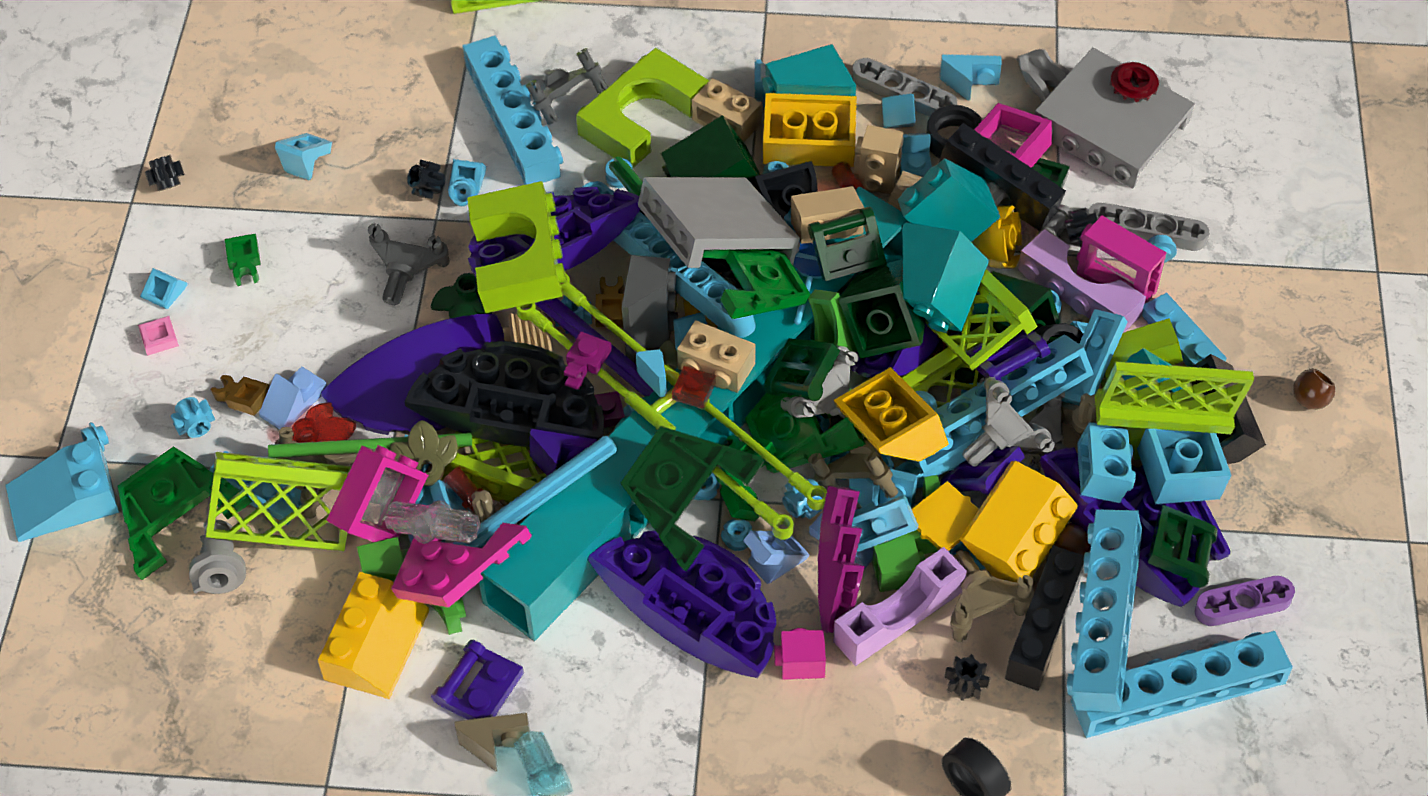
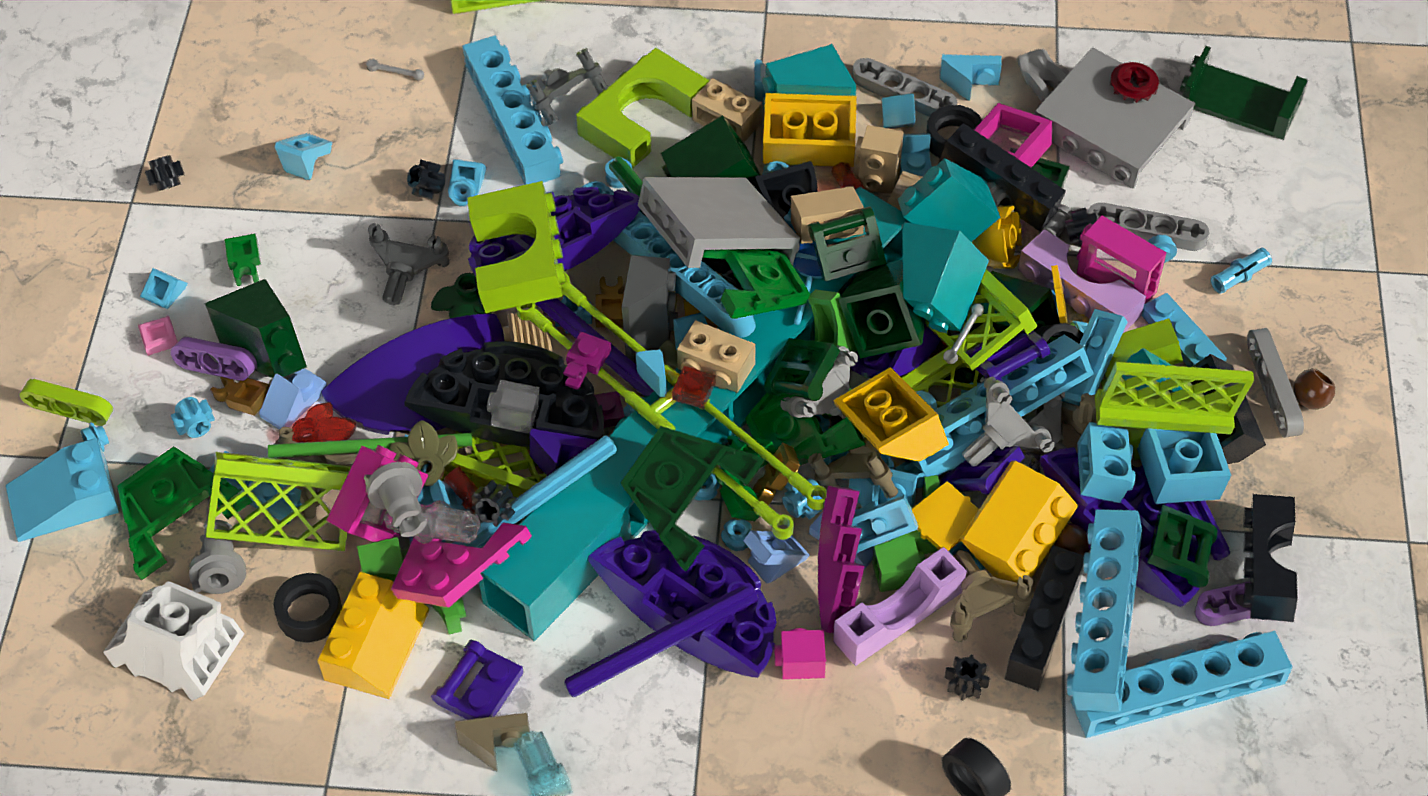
(66, 402): none -> lime beam
(175, 639): none -> white slope
(232, 361): none -> medium lavender beam
(260, 324): none -> dark green slope
(297, 587): none -> black tyre
(373, 65): none -> light grey hinge
(396, 490): none -> light grey piece
(494, 503): none -> black gear
(513, 406): none -> clear brick
(661, 640): none -> dark purple axle
(773, 479): none -> pearl gold plate
(950, 355): none -> light grey hinge
(1059, 294): none -> yellow piece
(1242, 98): none -> dark green panel
(1252, 263): none -> medium azure pin
(1271, 586): none -> black arch
(1275, 383): none -> light grey beam

